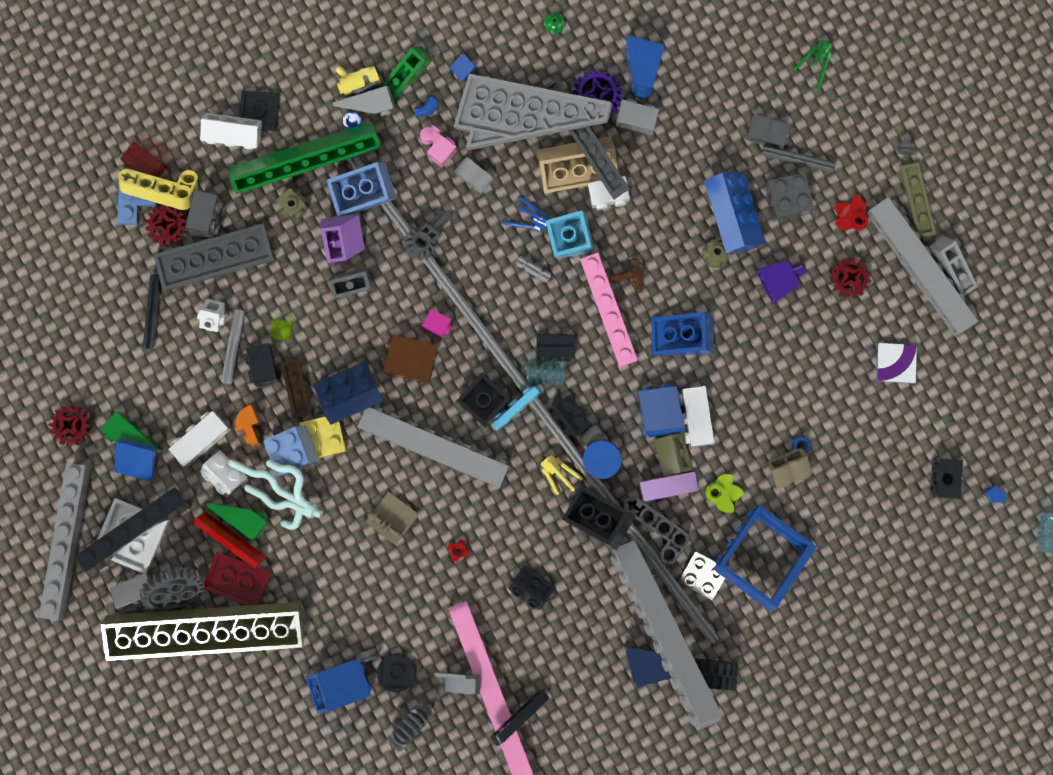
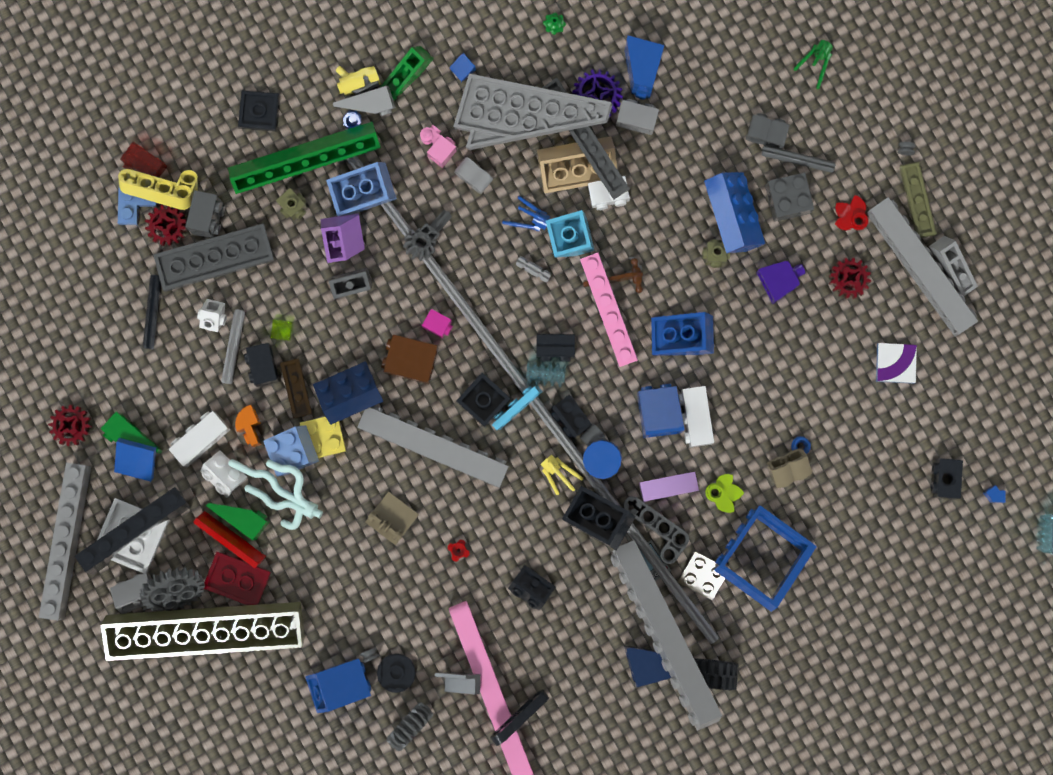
(230, 130): white brick -> none
(429, 107): blue arm -> none
(673, 454): olive panel -> none

